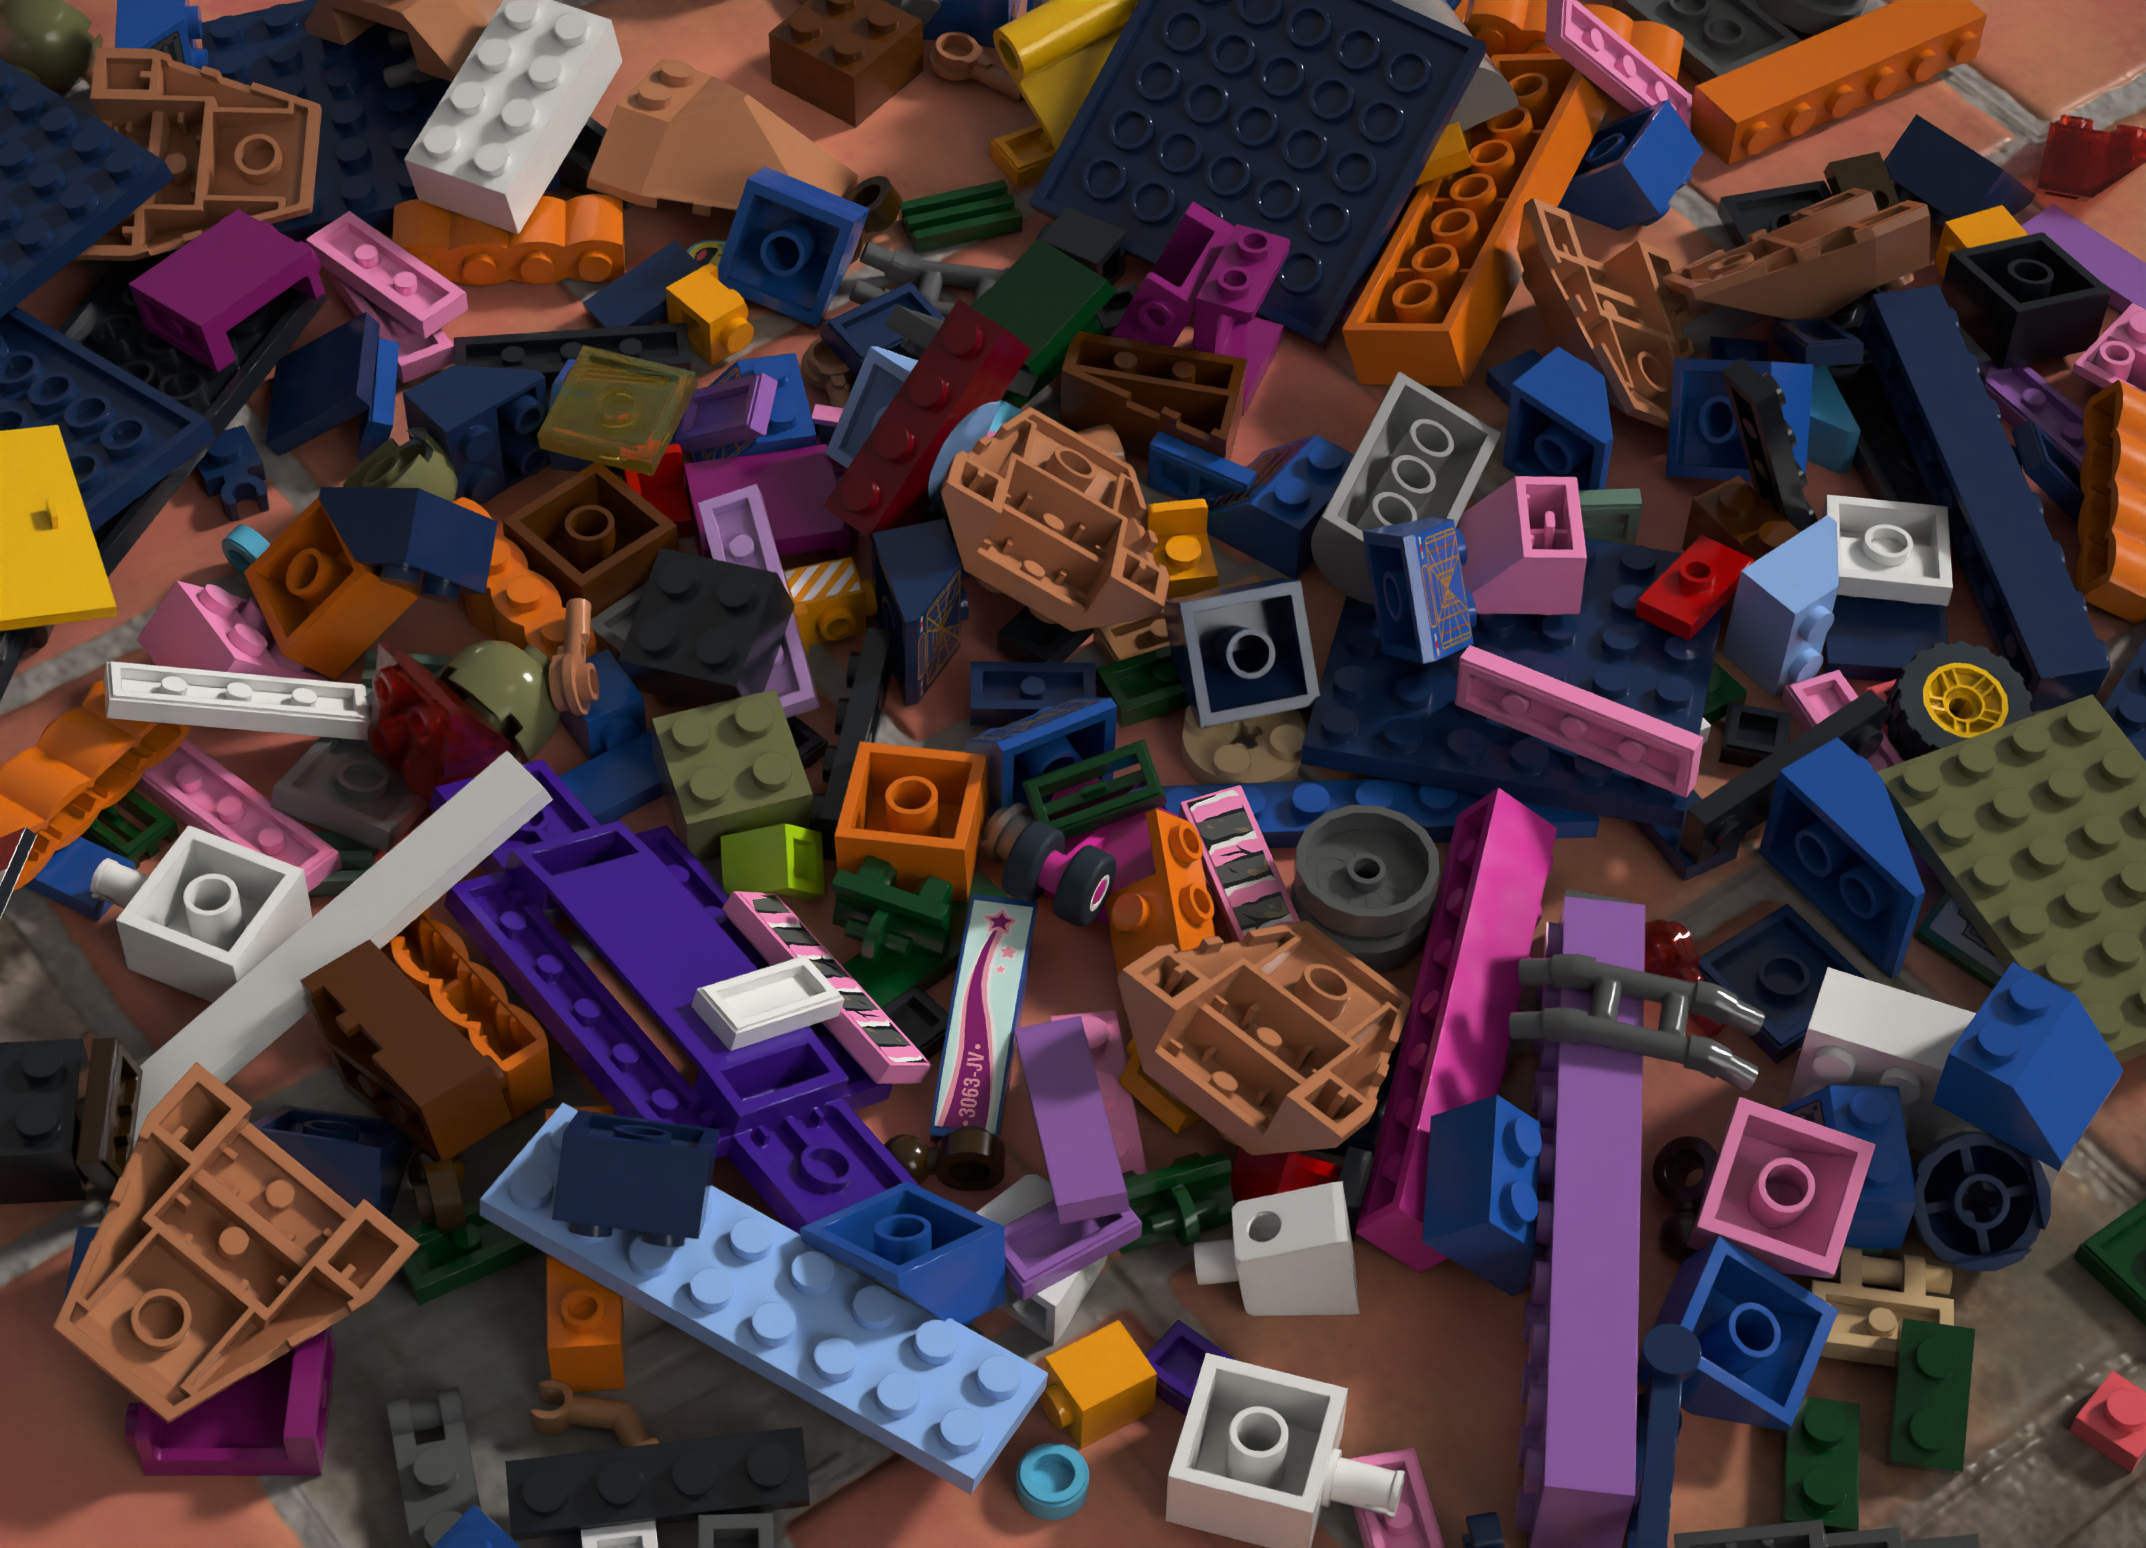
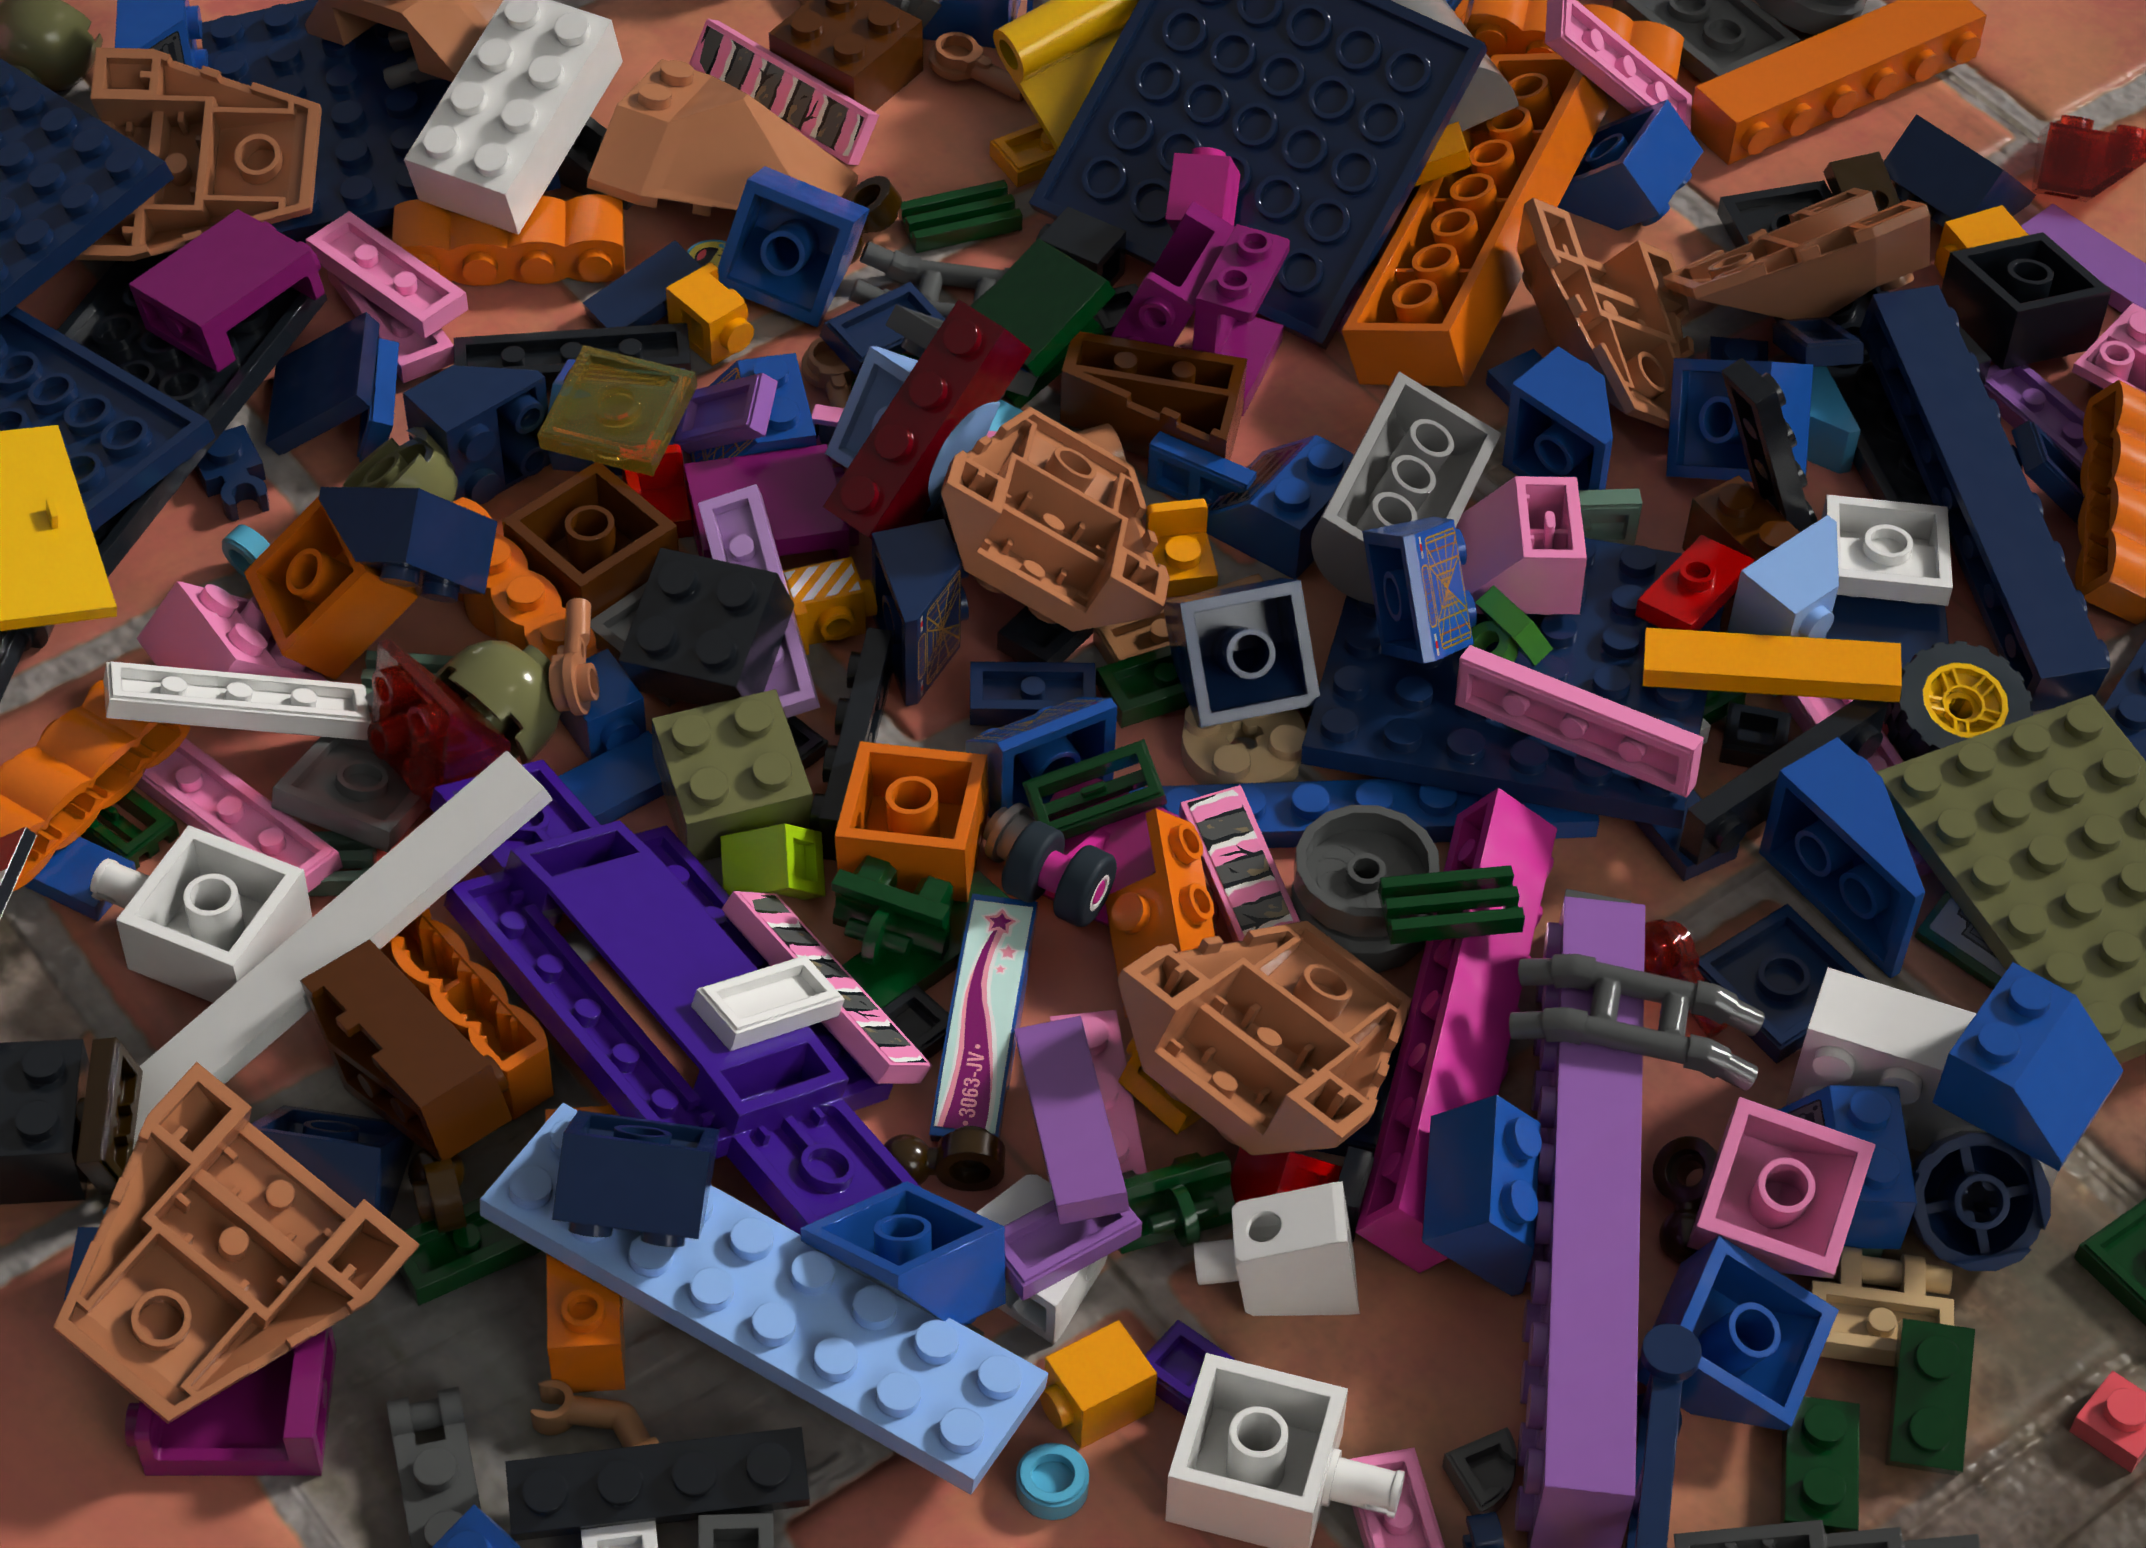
(792, 94): none -> tile
(1206, 179): none -> dark pink brick
(1449, 895): none -> dark green tile
(1483, 1471): none -> dark grey tile
(1509, 628): none -> bright green tile
(1772, 664): none -> light orange tile

